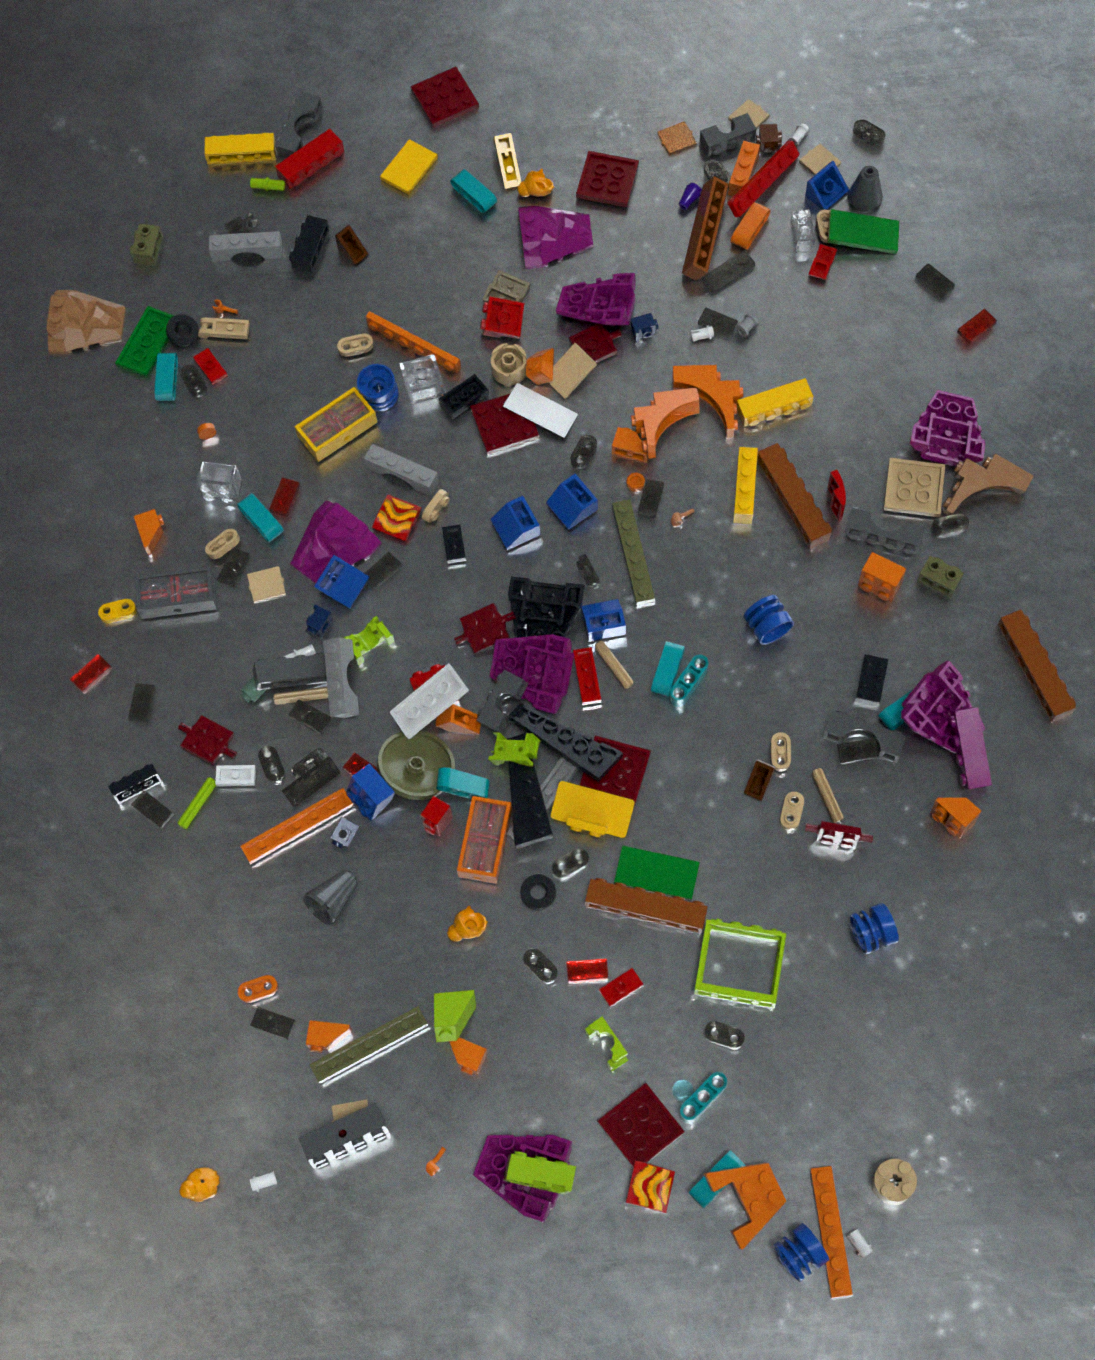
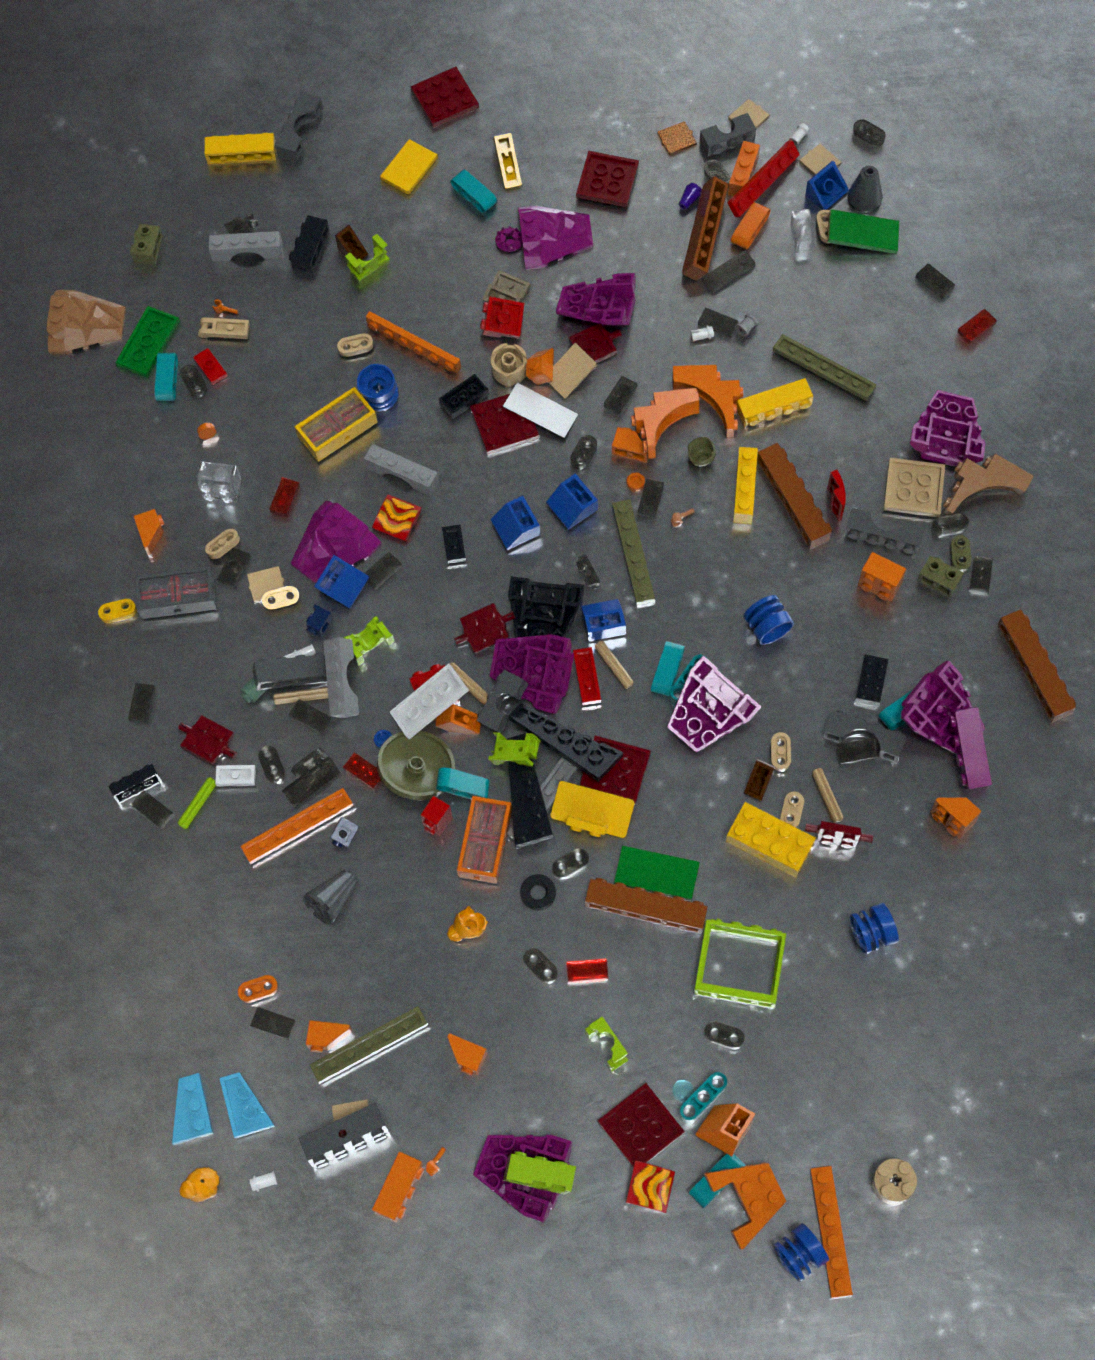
(91, 674): clear red plate -> none
(182, 341): black tyre -> none
(191, 1111): none -> medium azure wing
(243, 1107): none -> medium azure wing
(260, 517): teal beam -> none
(267, 184): lime axle -> none
(280, 597): none -> plate
(310, 158): red brick -> none
(360, 268): none -> lime piece
(369, 792): blue slope -> none
(381, 736): none -> blue plate
(398, 1187): none -> orange brick
(422, 379): clear brick -> none
(432, 510): tan plate -> none
(452, 1013): lime slope -> none
(473, 687): none -> tan axle
(510, 245): none -> magenta gear
(535, 185): light orange piece -> none
(620, 394): none -> clear smoke plate
(621, 987): red plate -> none
(643, 326): dark blue brick -> none
(701, 451): none -> olive hair
(709, 707): none -> wedge
(726, 1126): none -> orange slope
(769, 138): reddish brown brick -> none
(770, 839): none -> yellow brick
(822, 262): red slope -> none
(824, 367): none -> olive plate
(860, 1243): white pin -> none
(960, 552): none -> olive plate
(980, 575): none -> clear smoke plate

